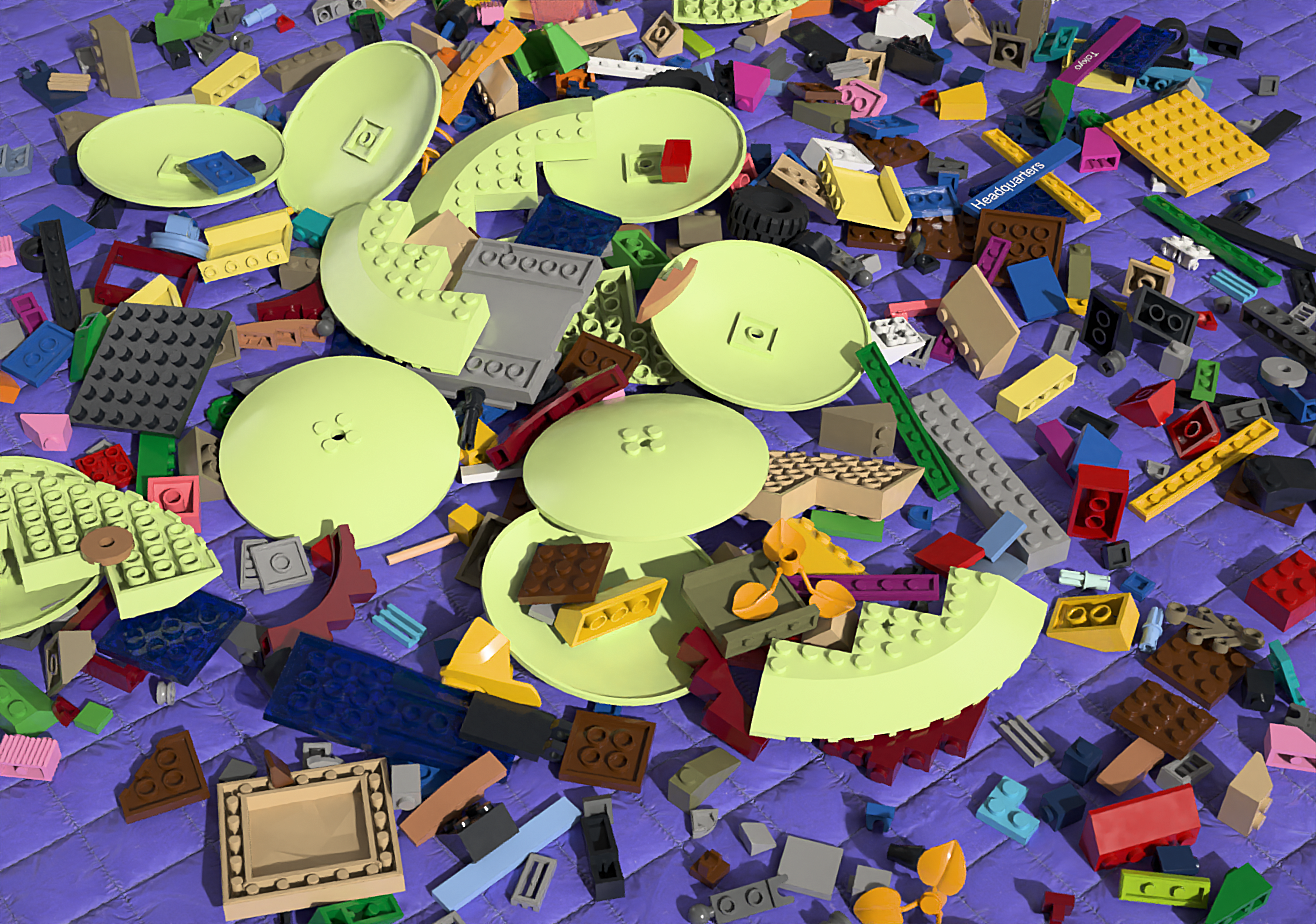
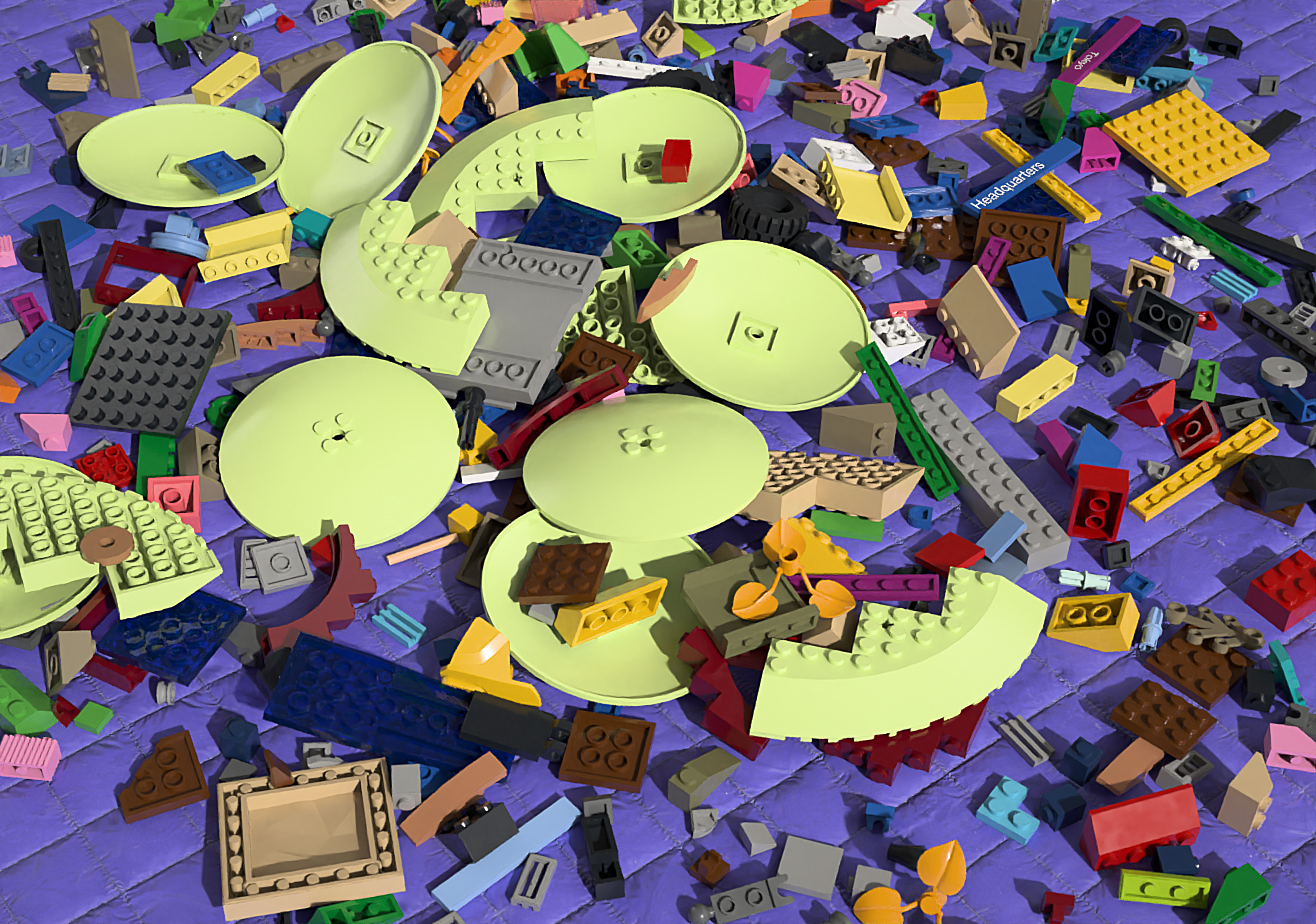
(240, 740): none -> dark blue brick
(252, 204): none -> black cone

